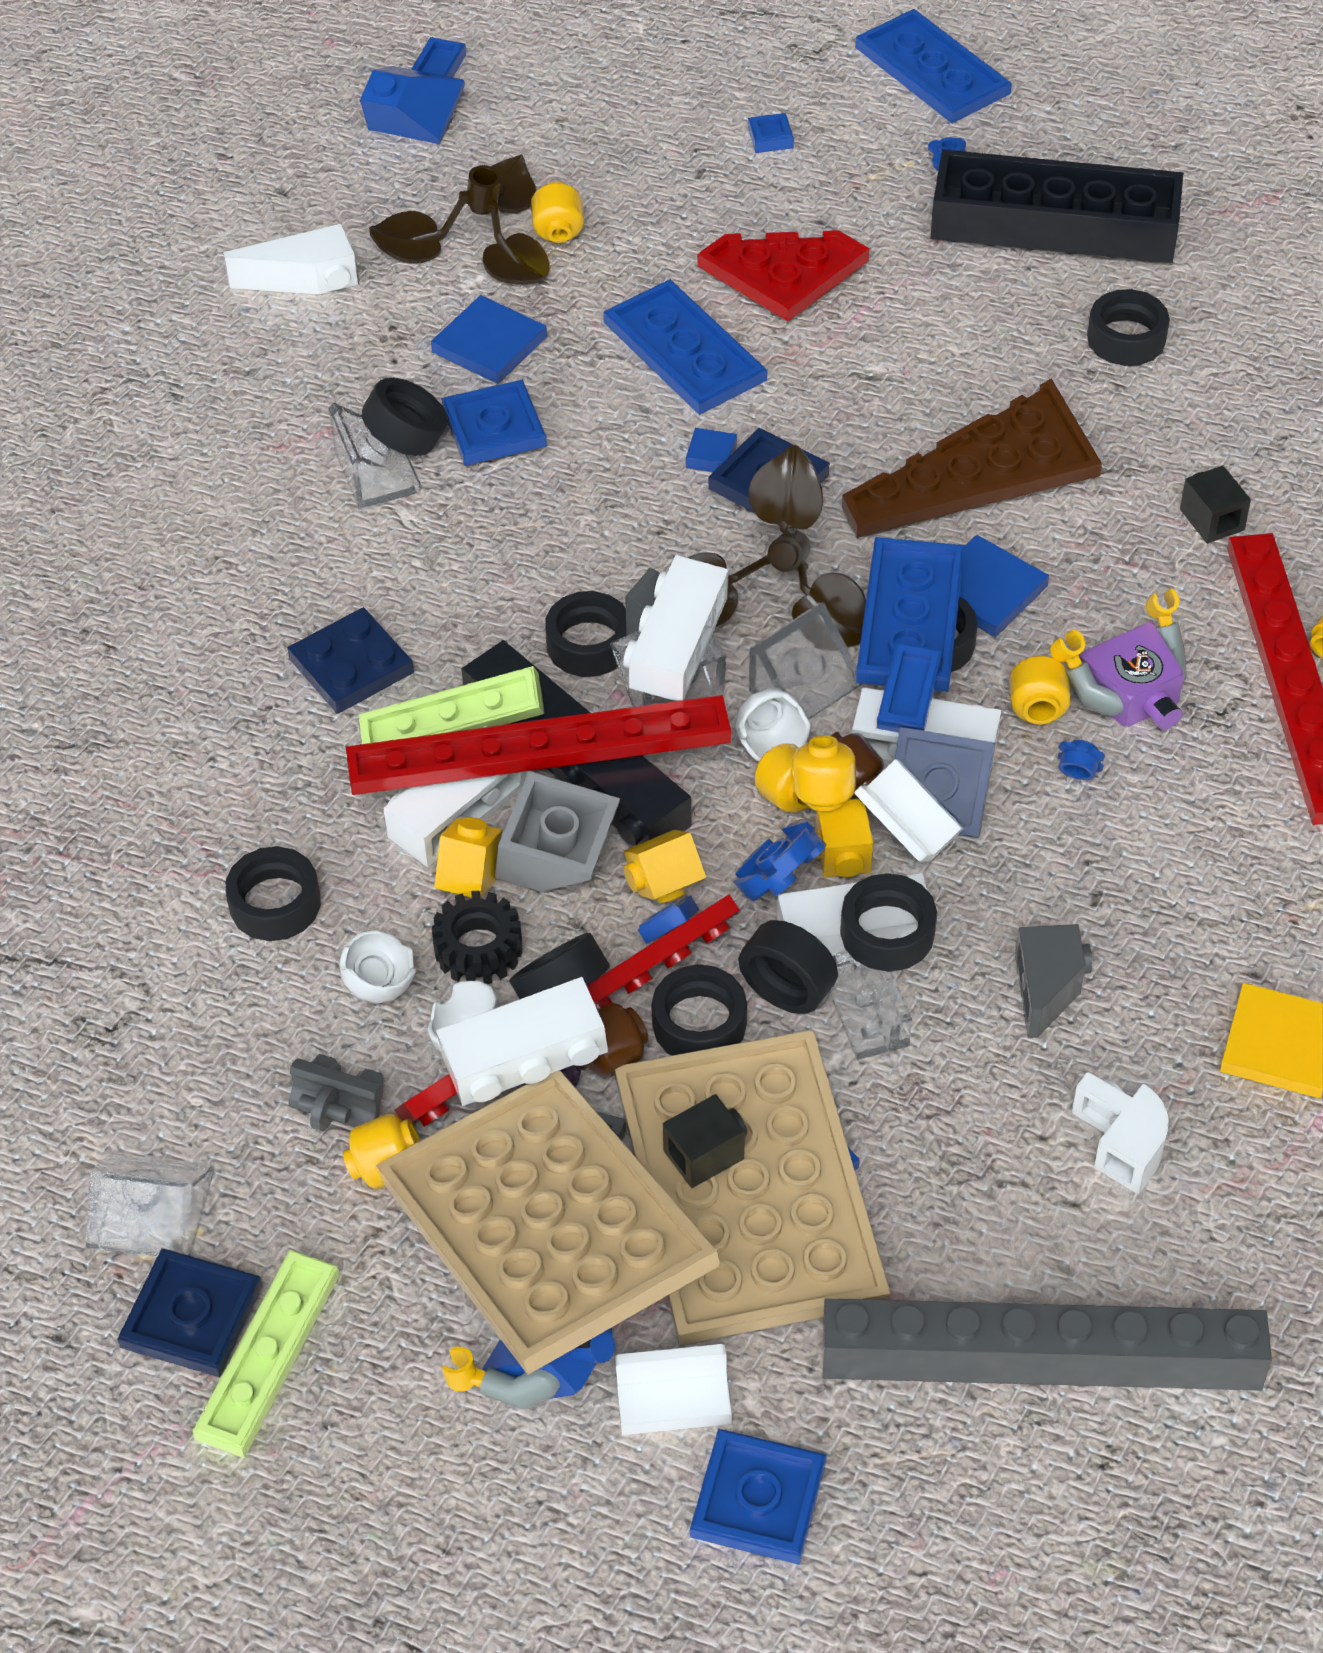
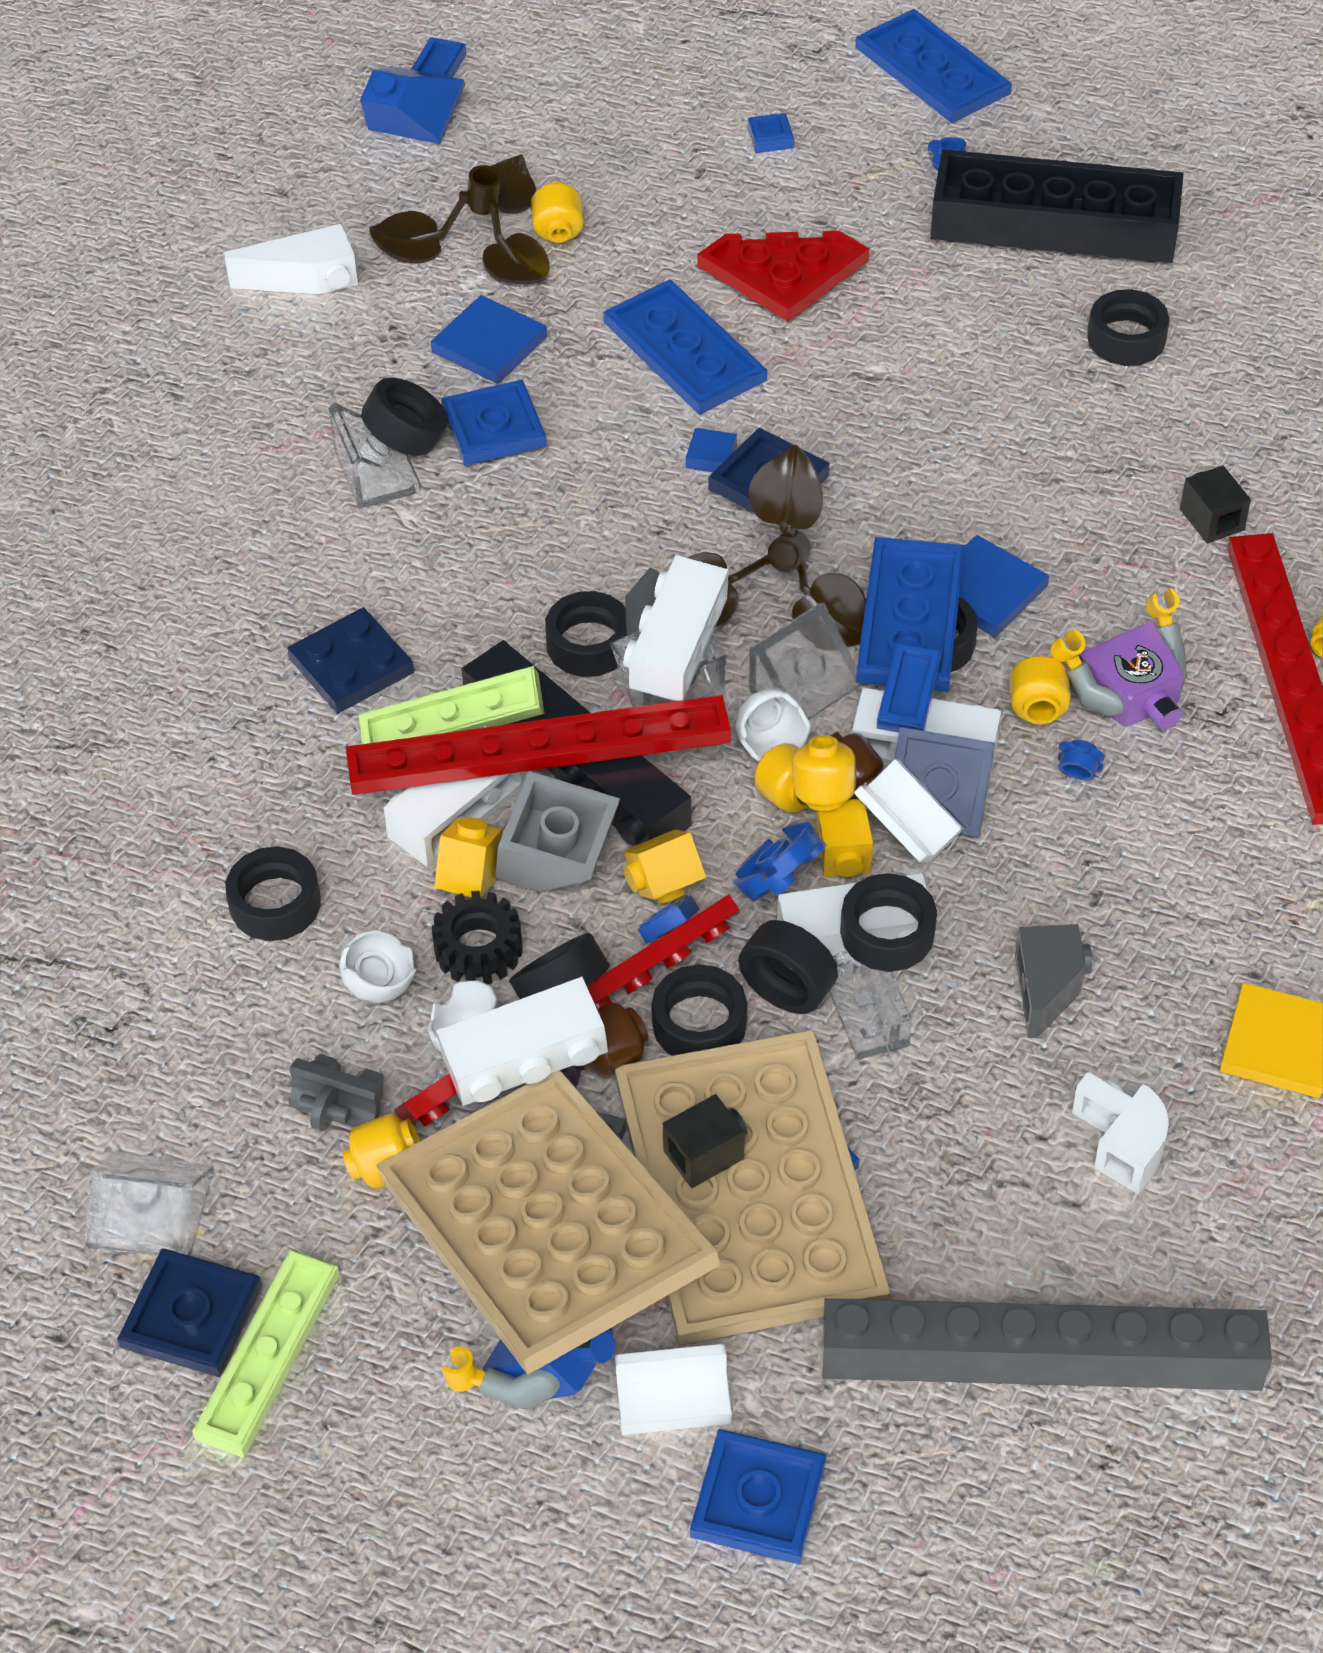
(988, 461): reddish brown wing -> none

